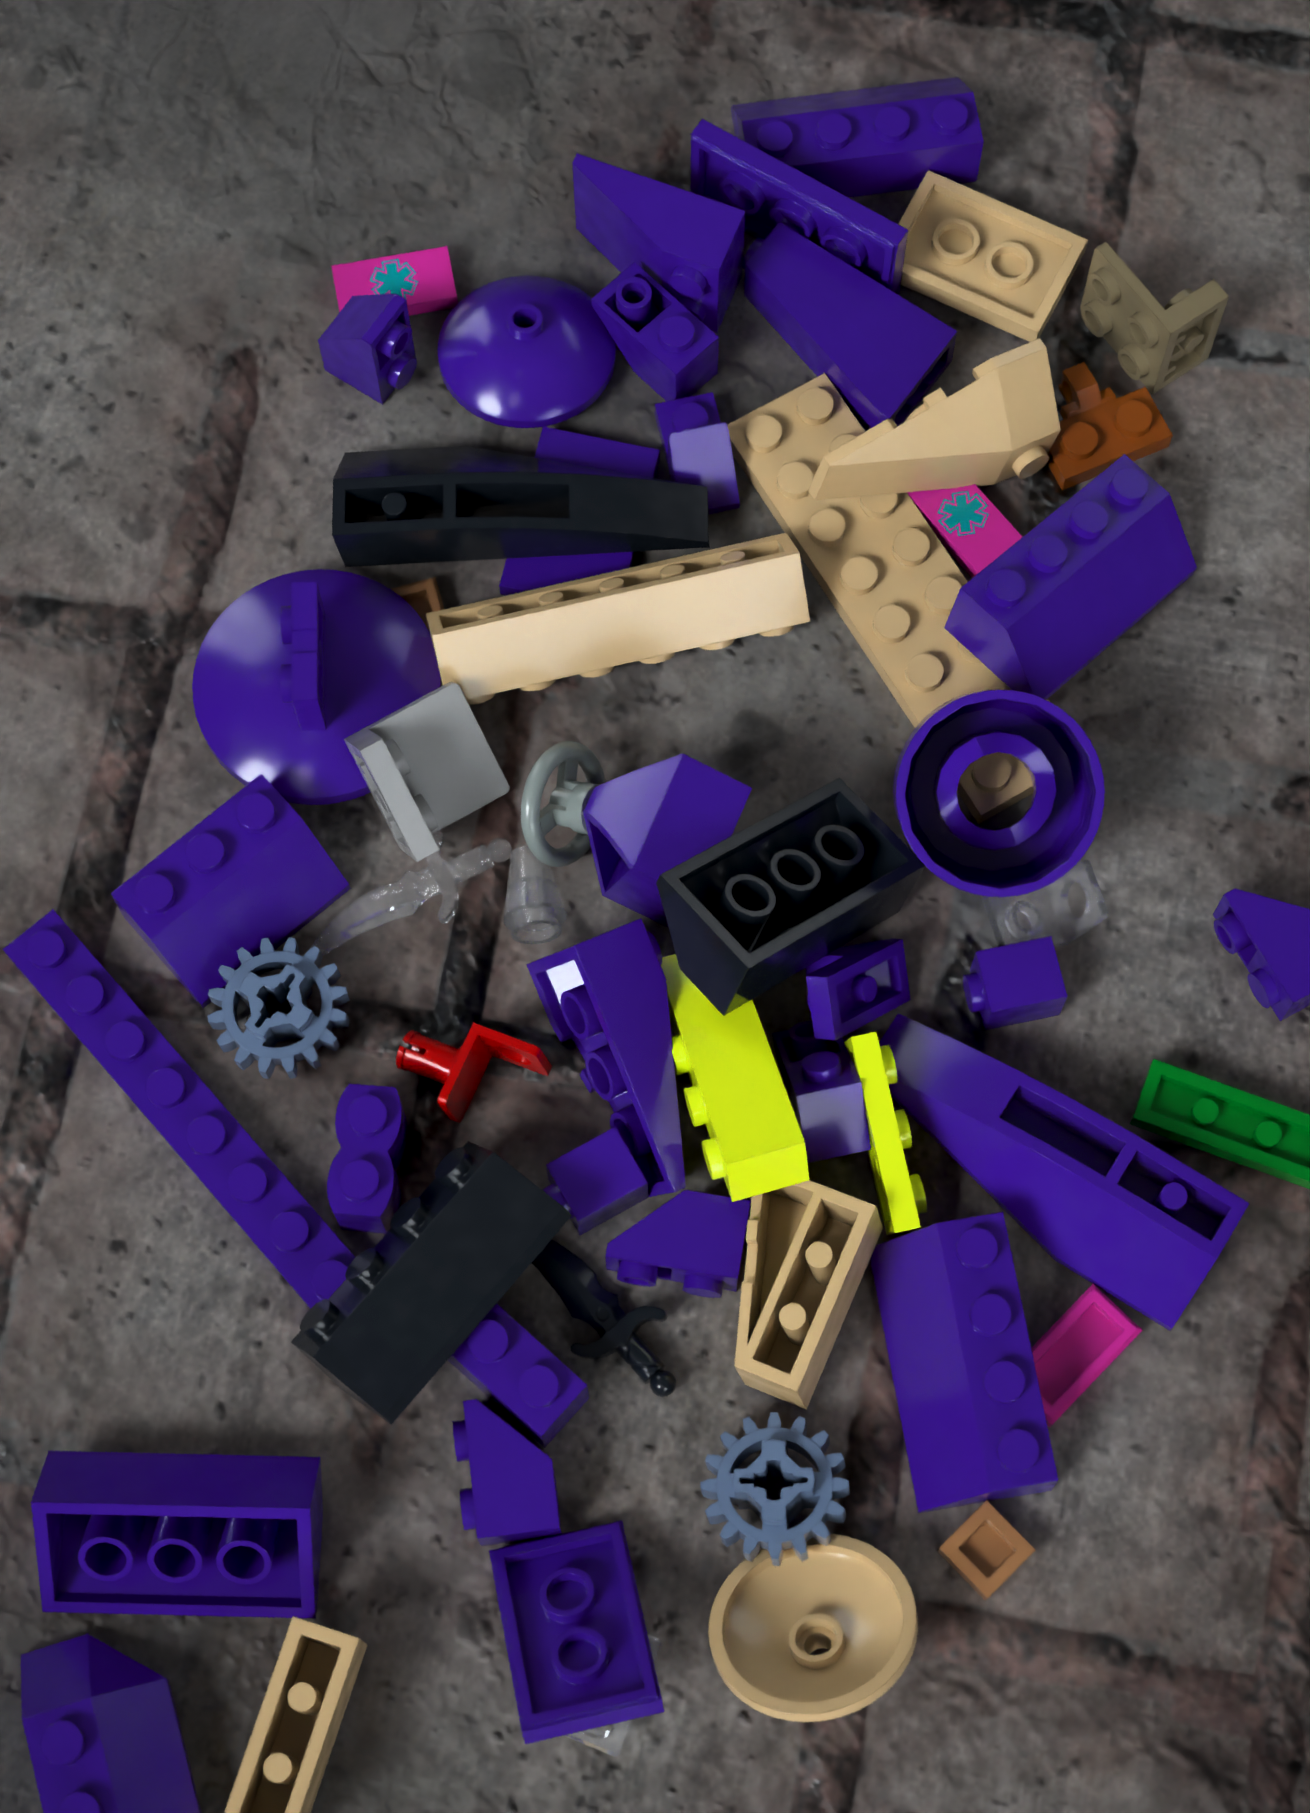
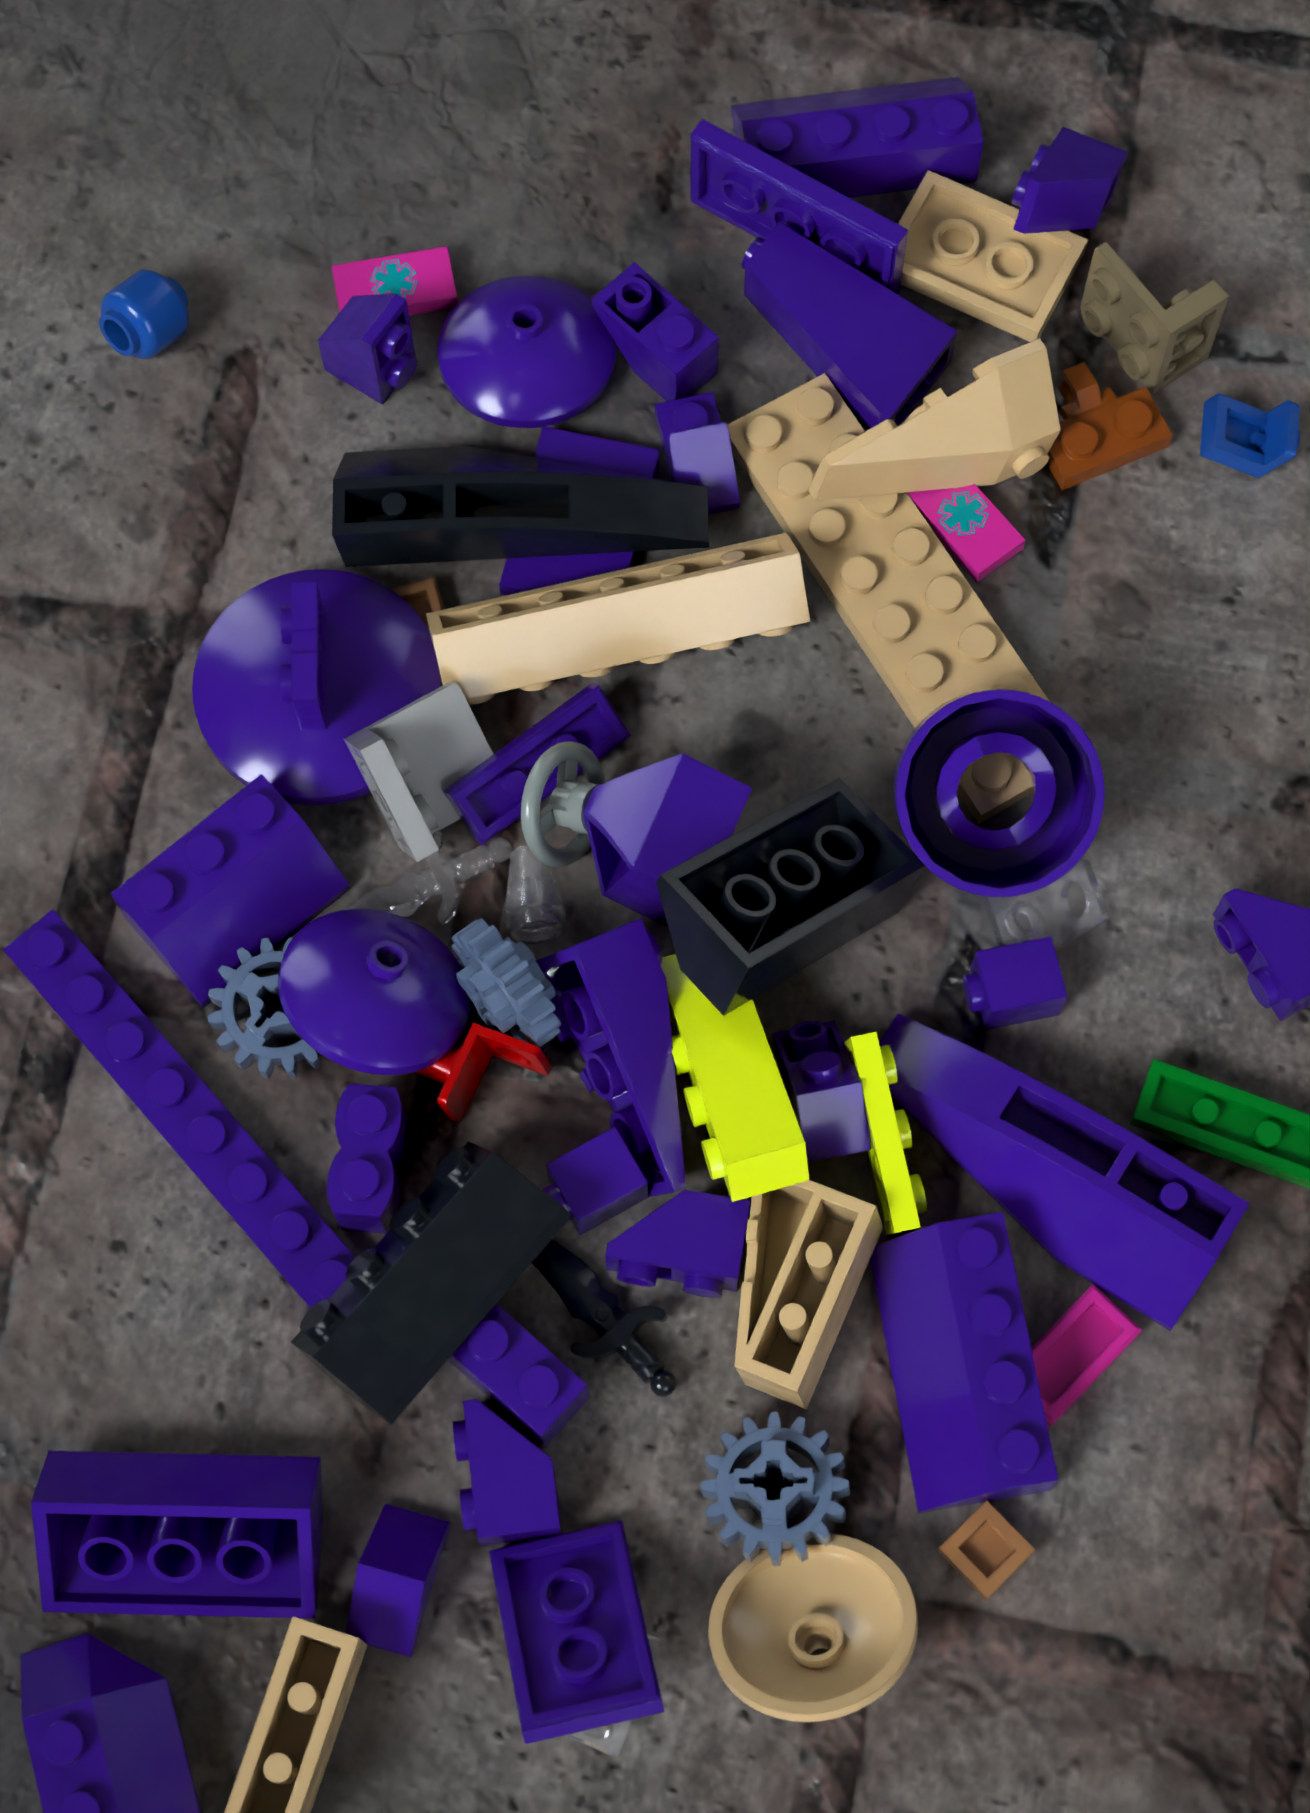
(144, 314): none -> blue head
(368, 1012): none -> dark purple dish
(396, 1579): none -> dark purple slope
(493, 791): none -> dark purple tile
(505, 983): none -> sand blue gear
(671, 233): dark purple slope -> none
(856, 986): dark purple slope -> none
(1067, 184): none -> dark purple slope
(1074, 582): dark purple slope -> none
(1248, 436): none -> blue bracket

